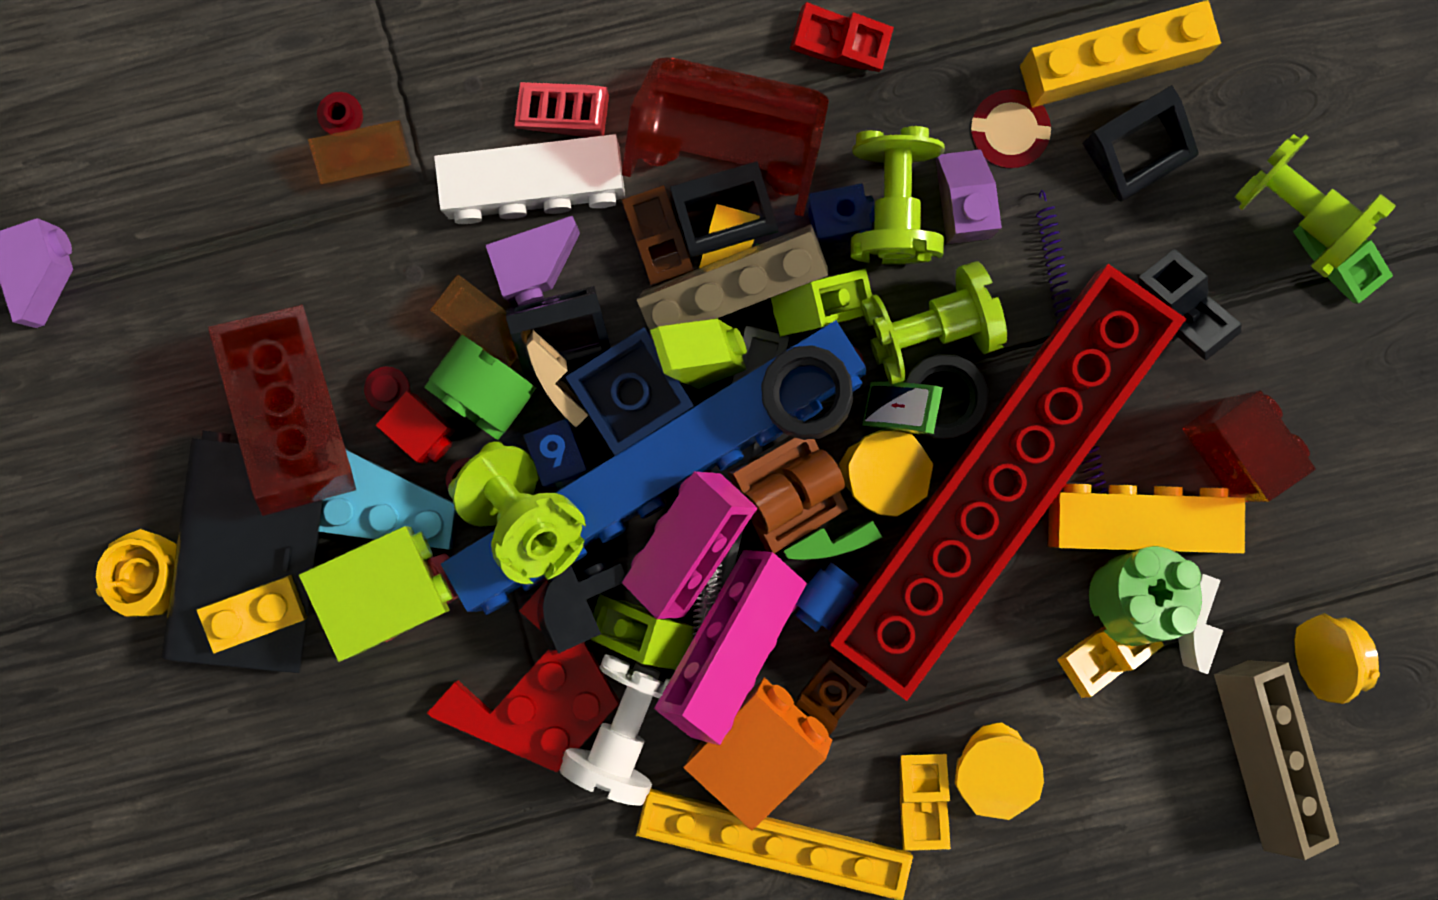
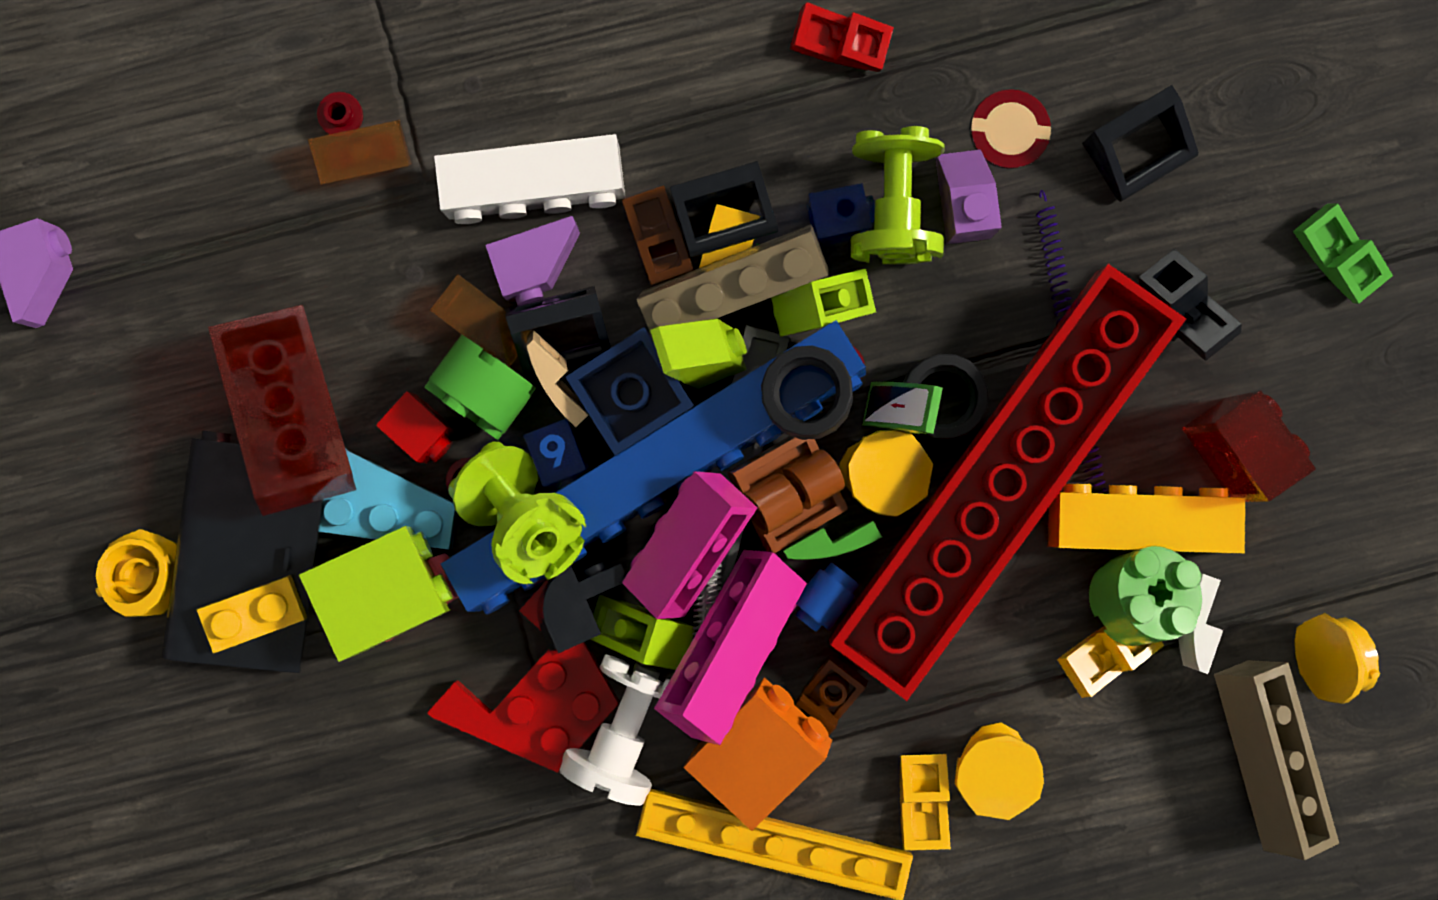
(385, 387): dark red plate -> none
(596, 95): coral slope -> none
(727, 119): clear red windscreen -> none
(949, 317): lime piece -> none
(1120, 53): yellow brick -> none
(1327, 217): lime piece -> none

